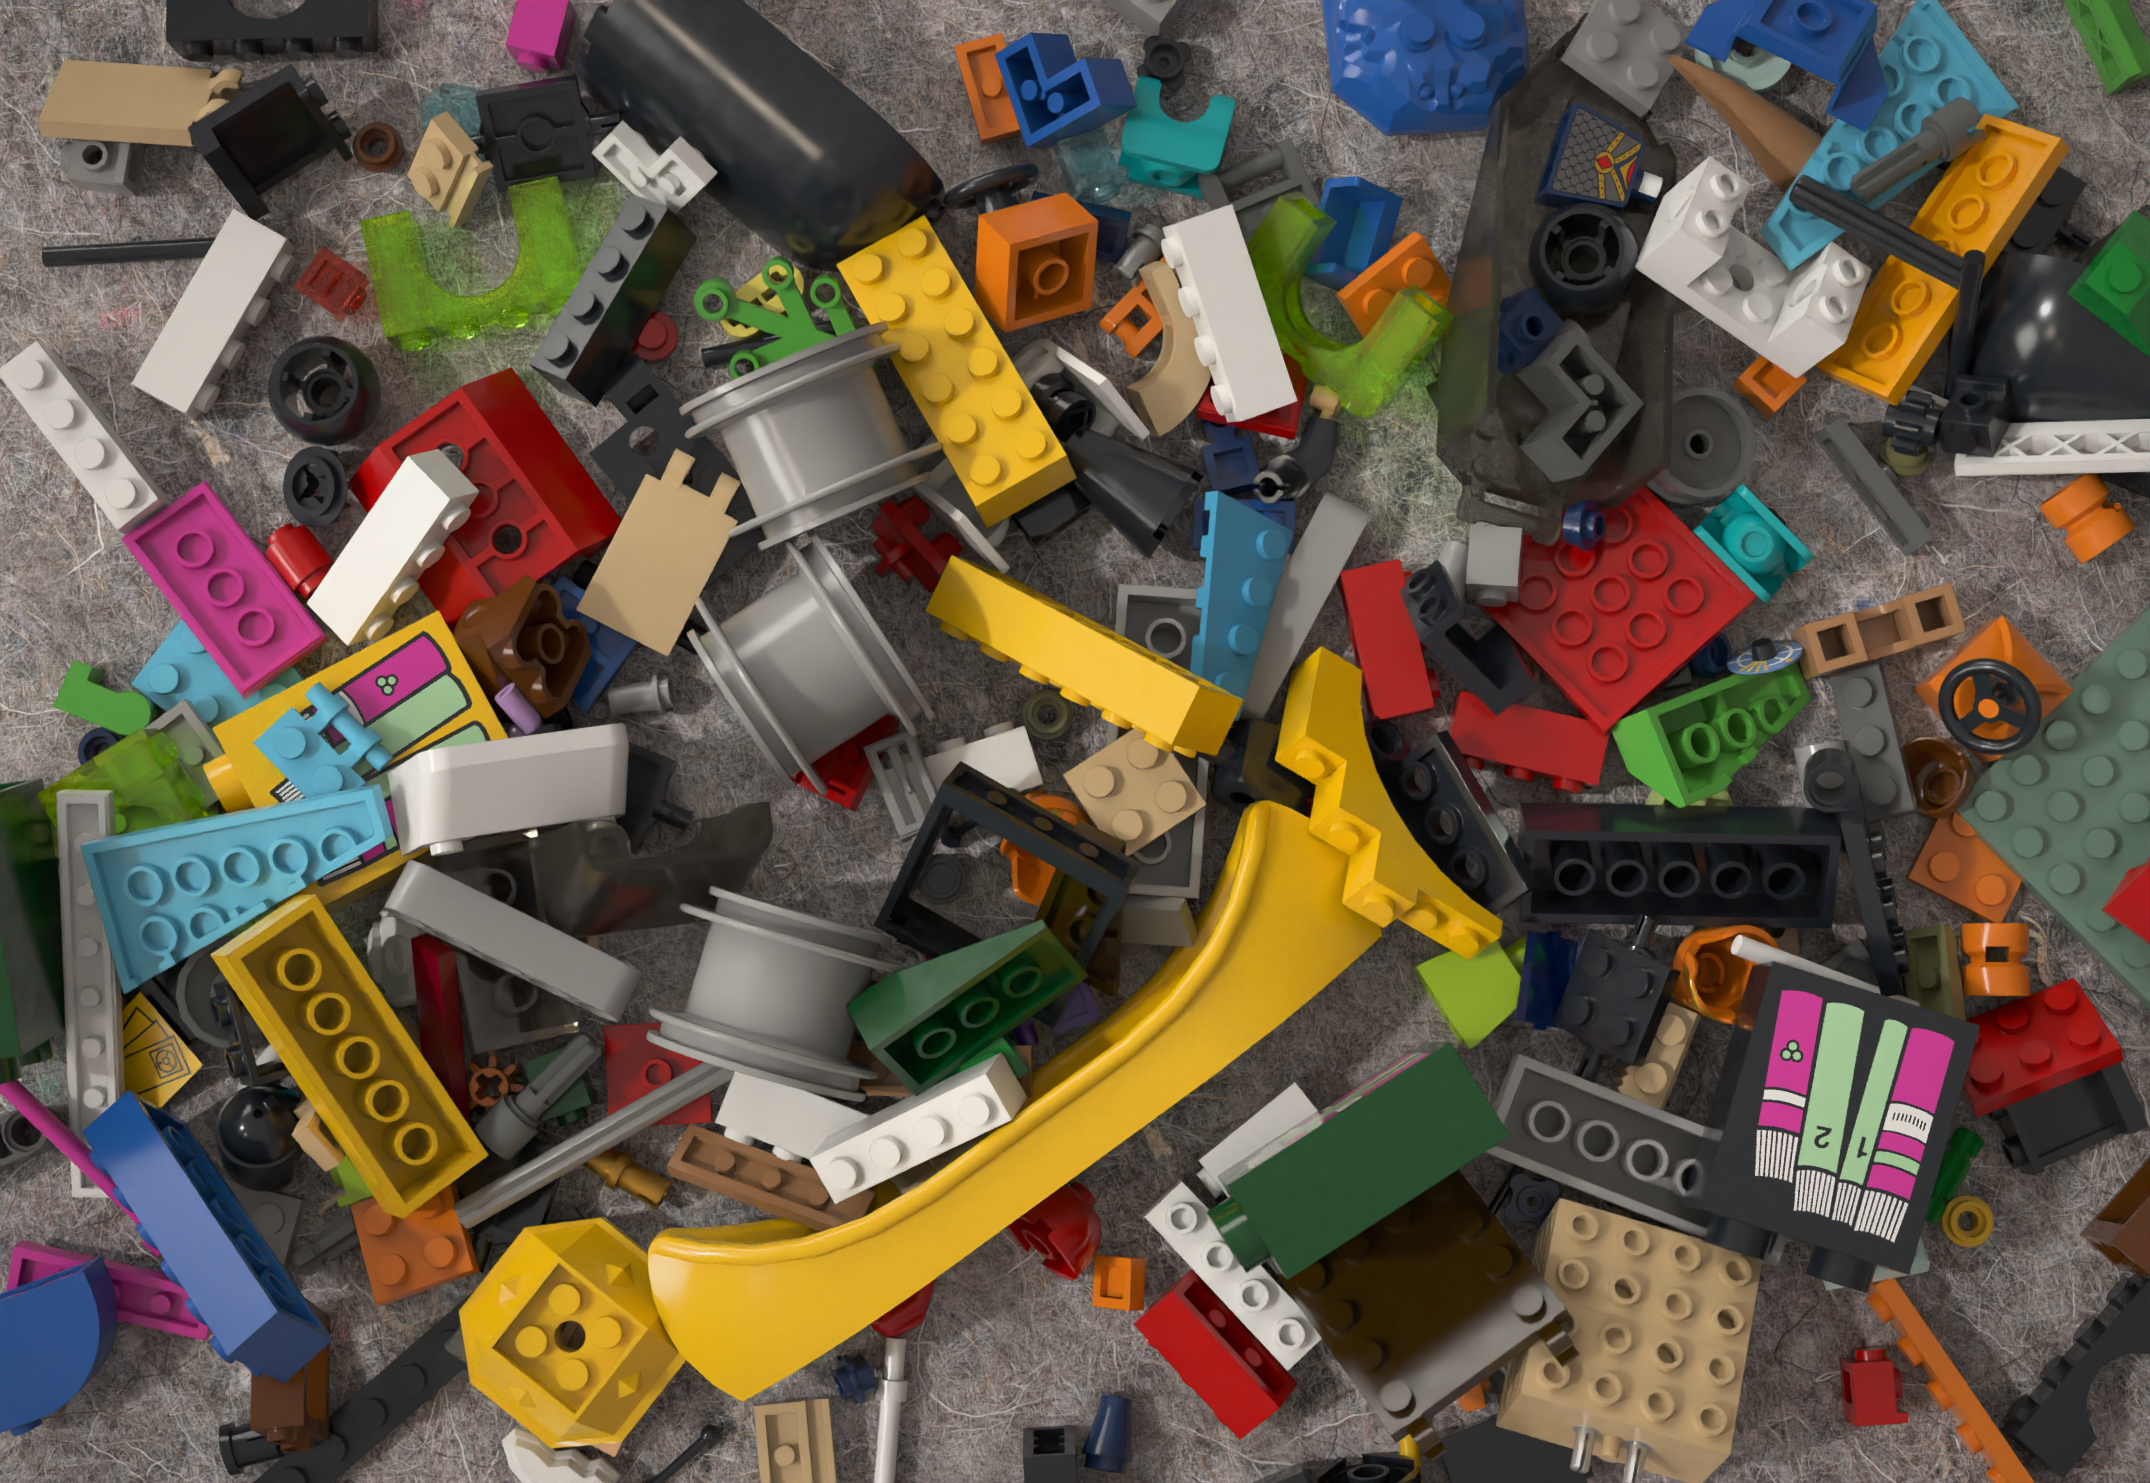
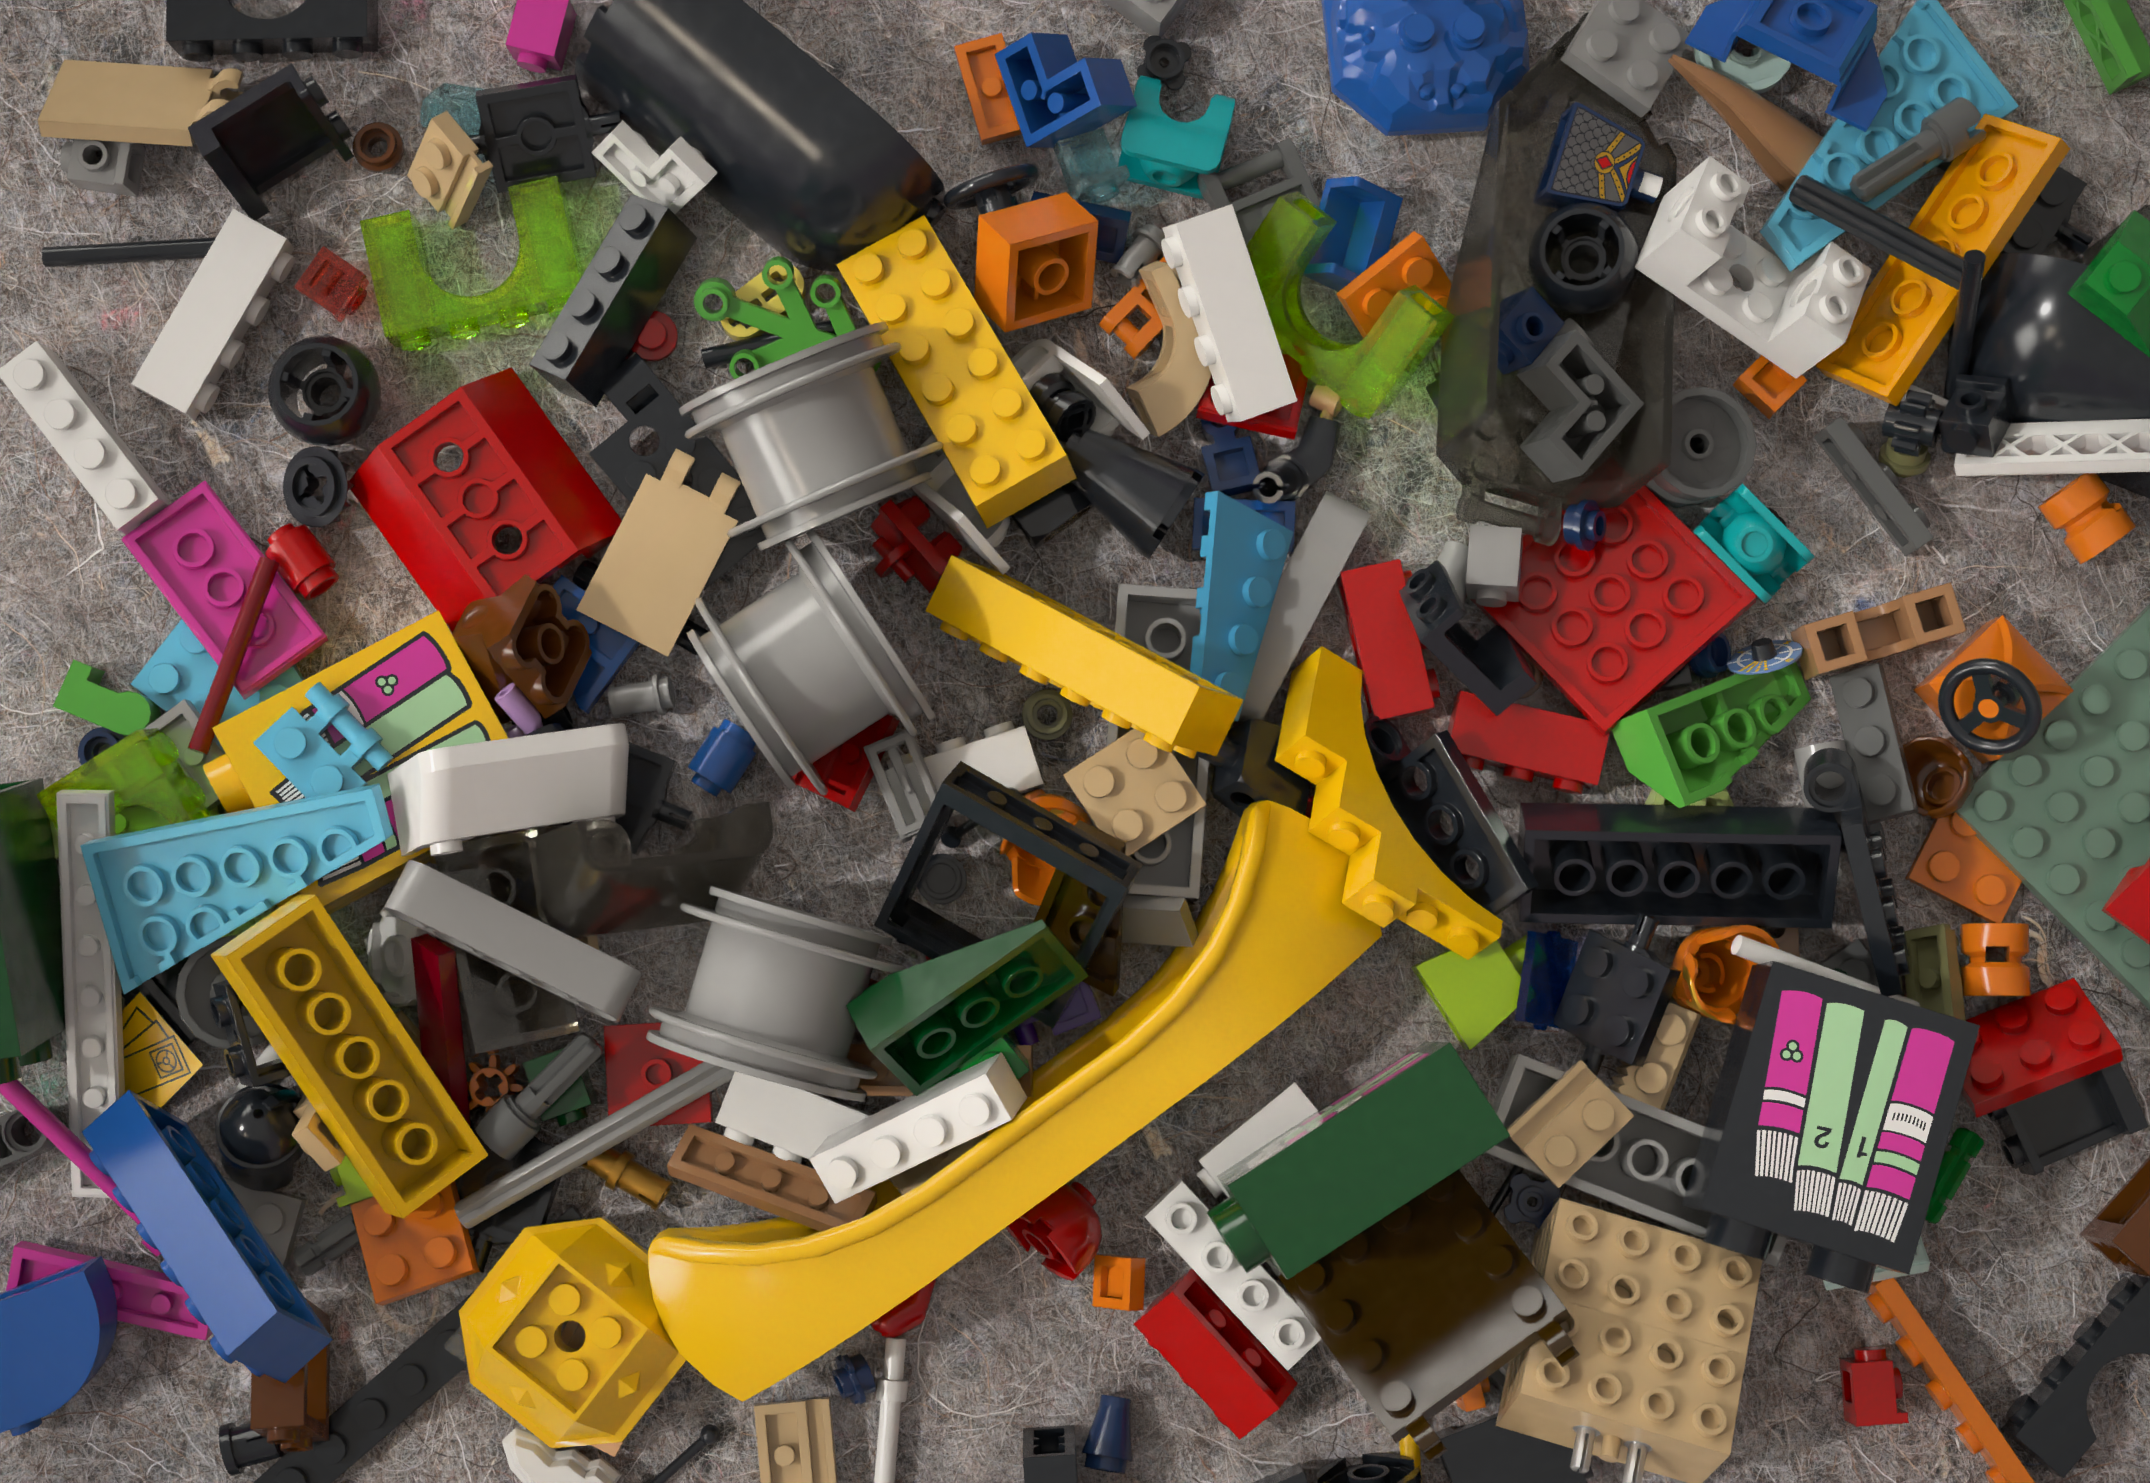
(233, 655): none -> dark red bar
(394, 547): white brick -> none
(722, 758): none -> blue brick
(1569, 1124): none -> tan plate
(1981, 1226): yellow plate -> none

